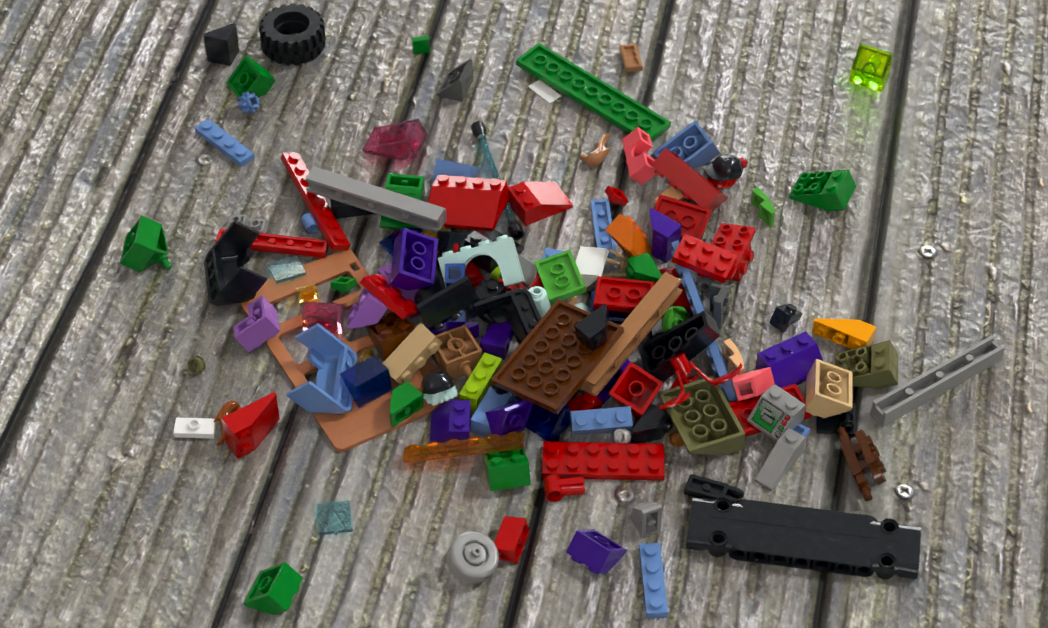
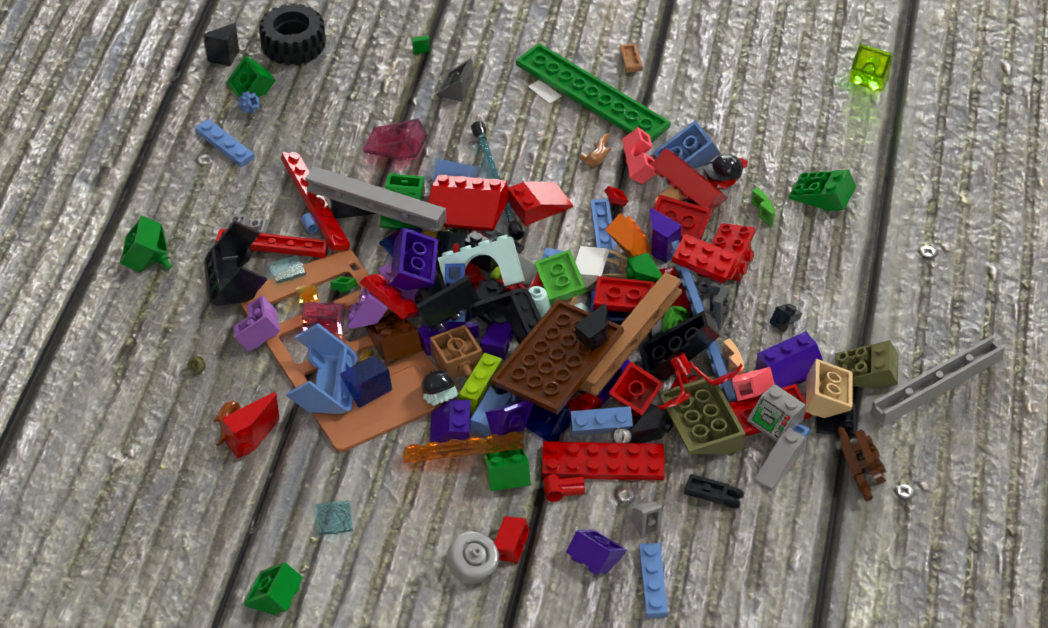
(194, 428): white plate -> none
(404, 403): green slope -> none
(412, 354): tan brick -> none
(675, 440): clear orange piece -> none
(804, 538): black panel -> none
(845, 332): light orange slope -> none

